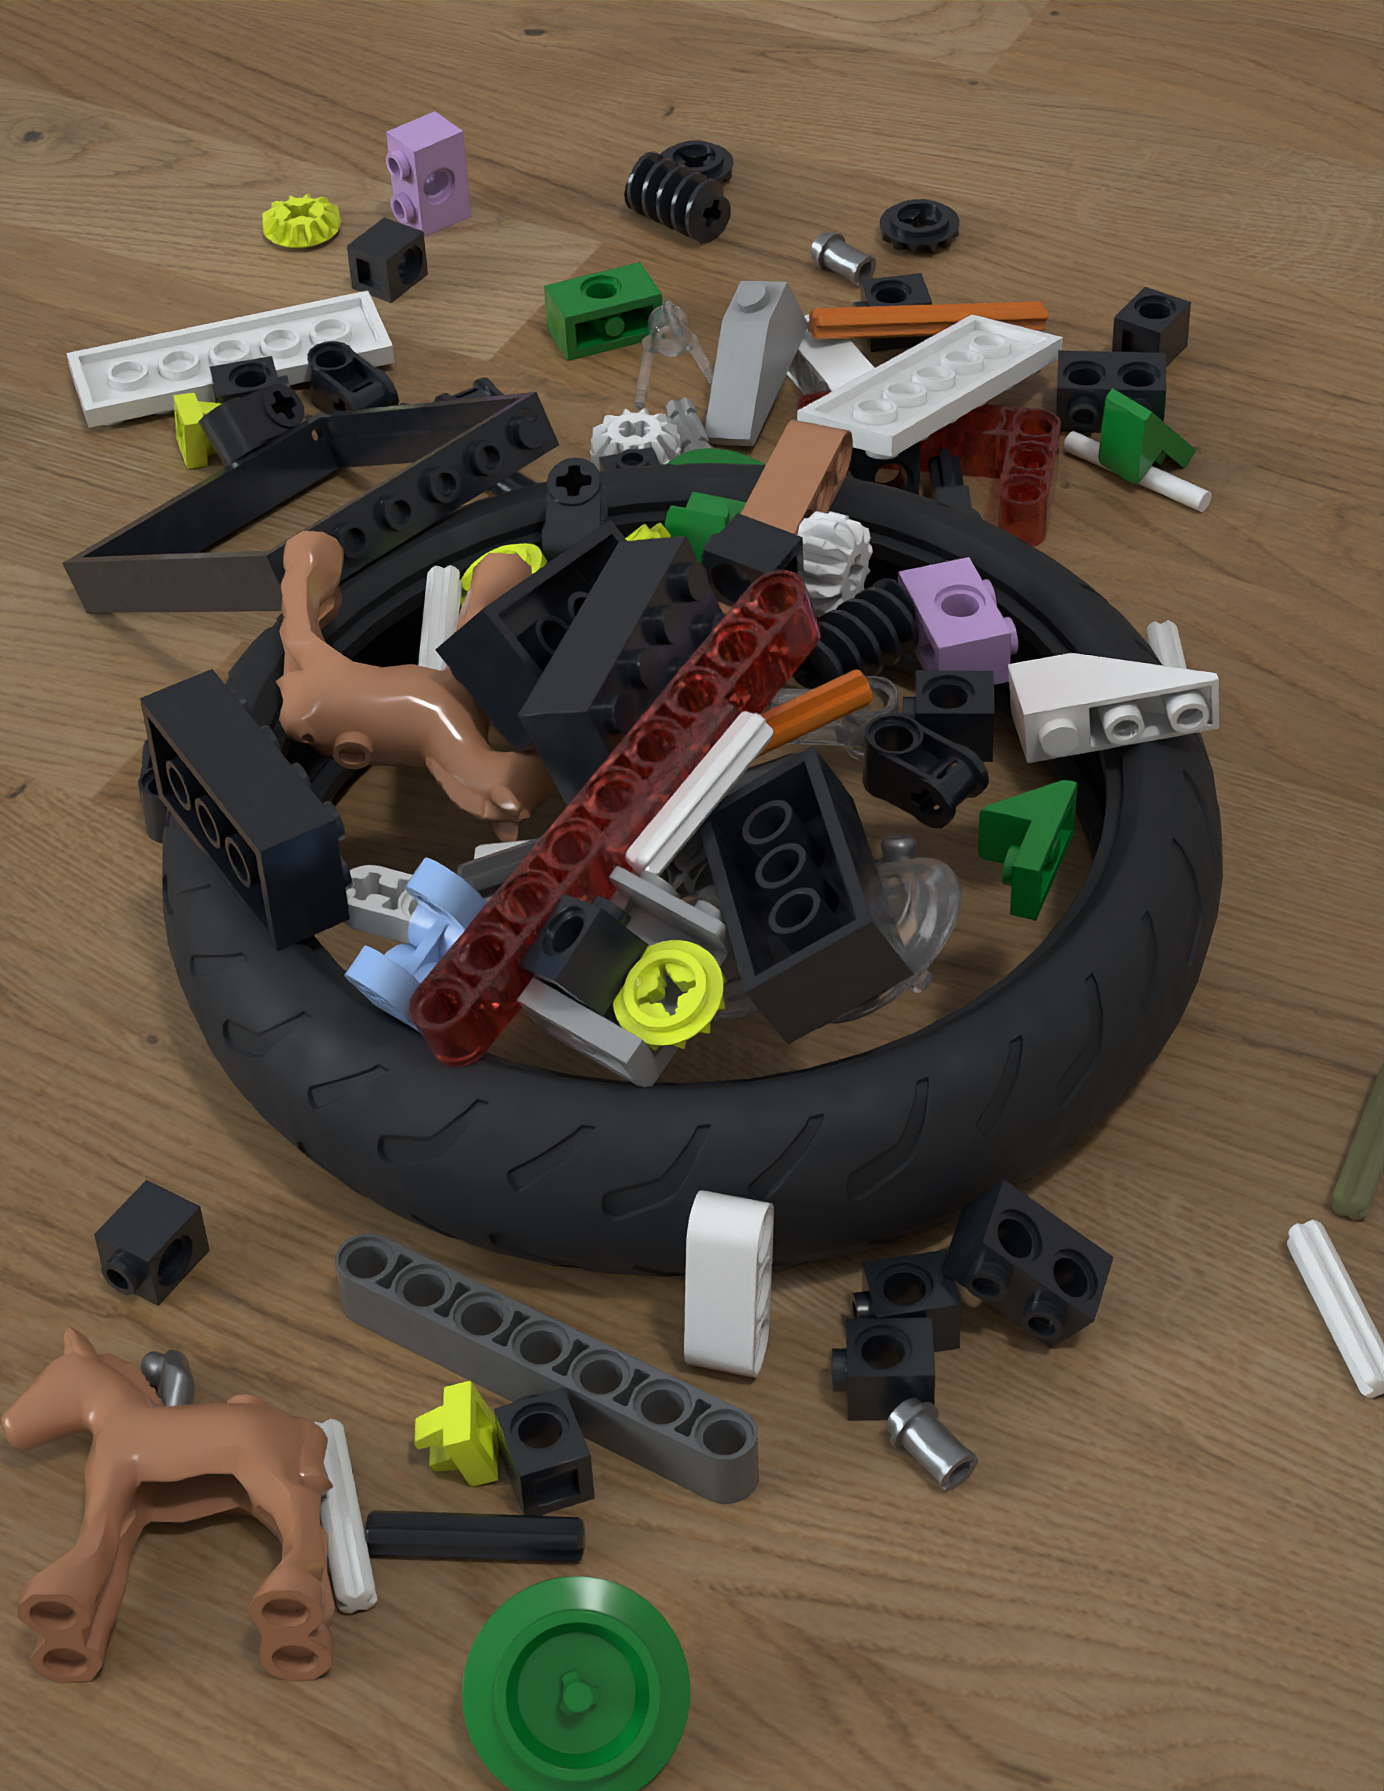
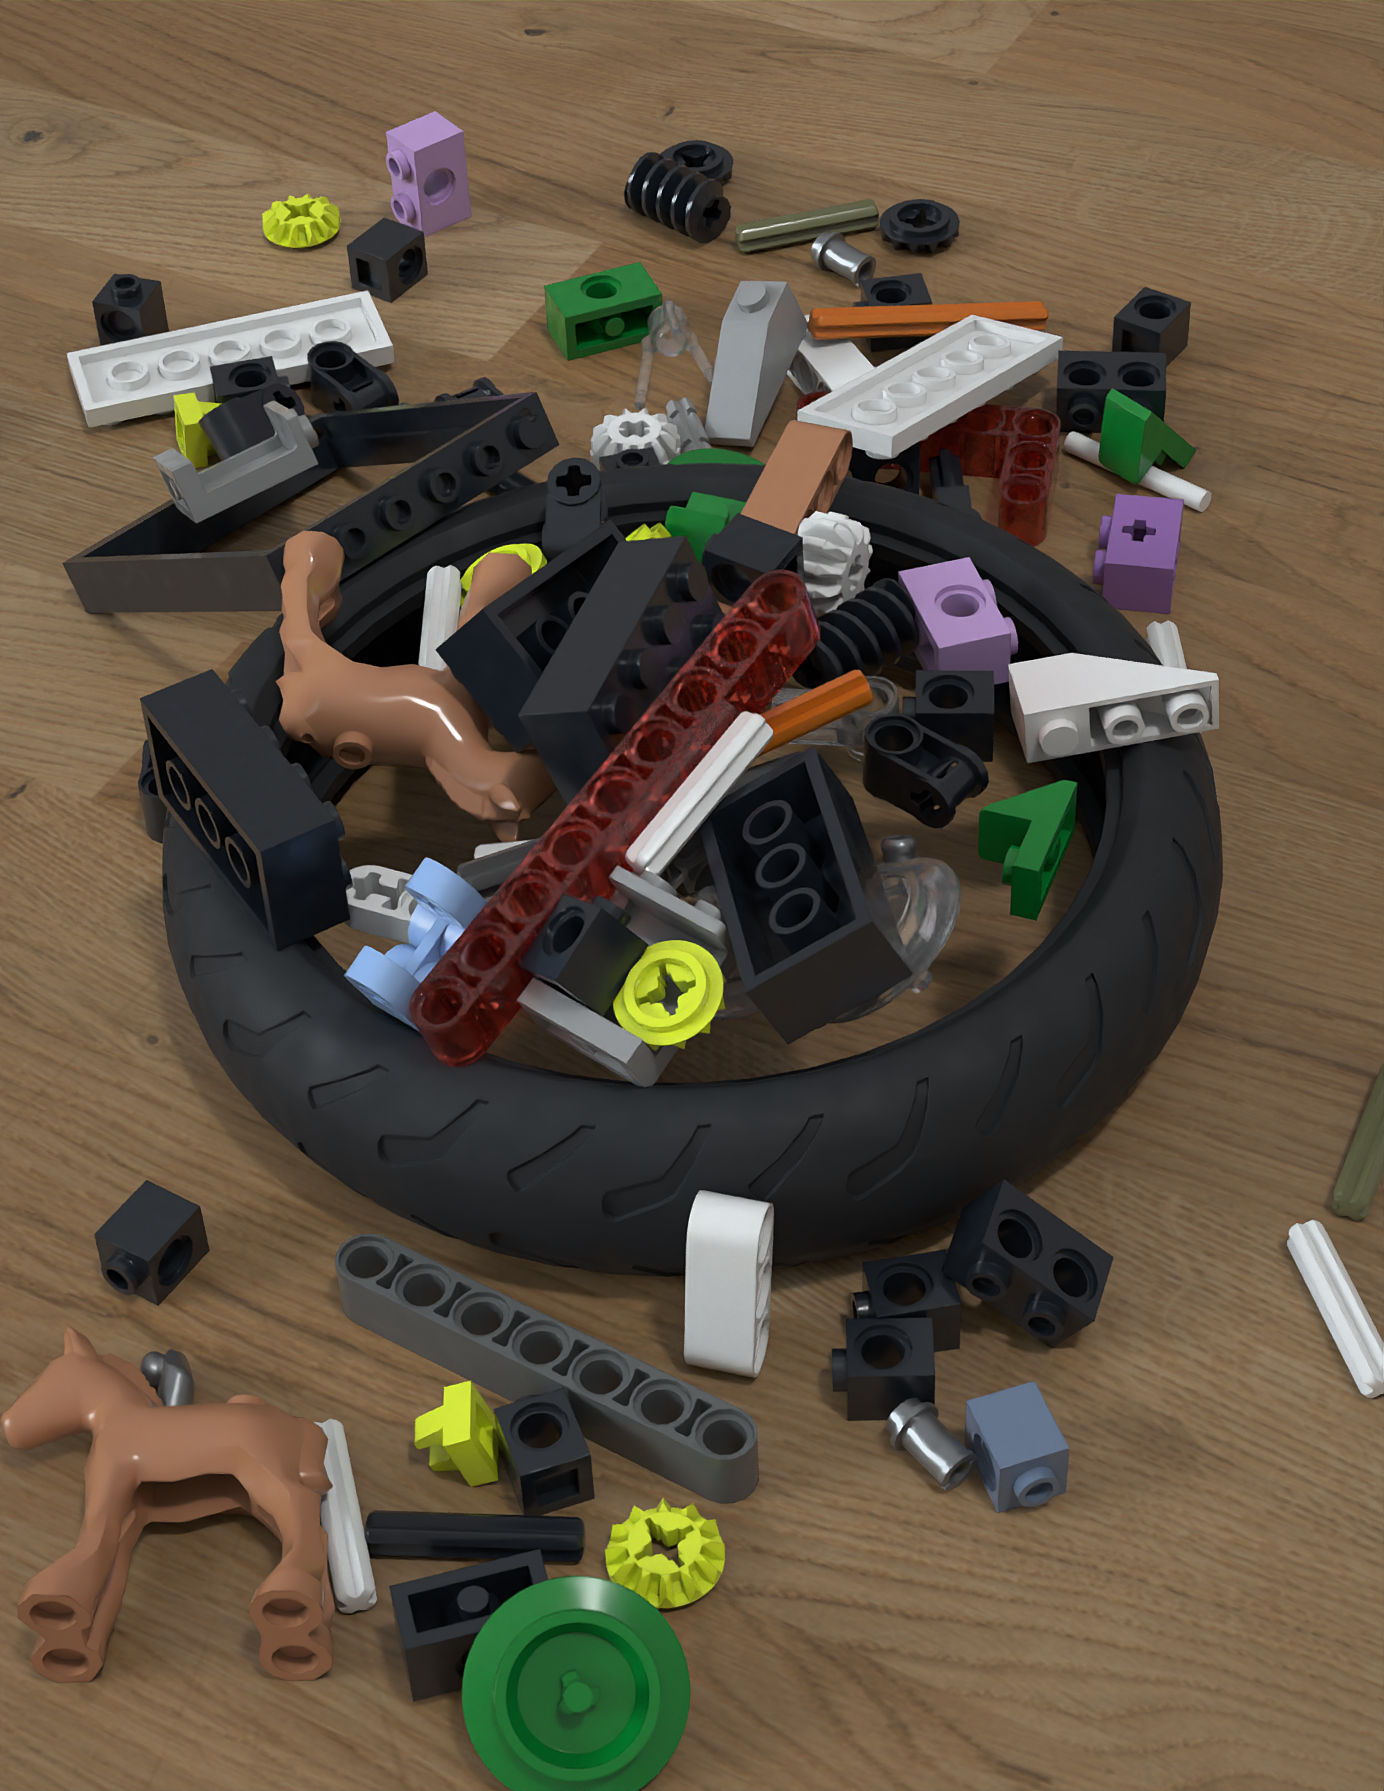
(129, 309): none -> black brick
(245, 473): none -> light grey panel
(446, 1611): none -> black brick
(655, 1577): none -> neon yellow gear
(806, 226): none -> olive axle
(1017, 1447): none -> sand blue brick
(1140, 553): none -> medium lavender brick

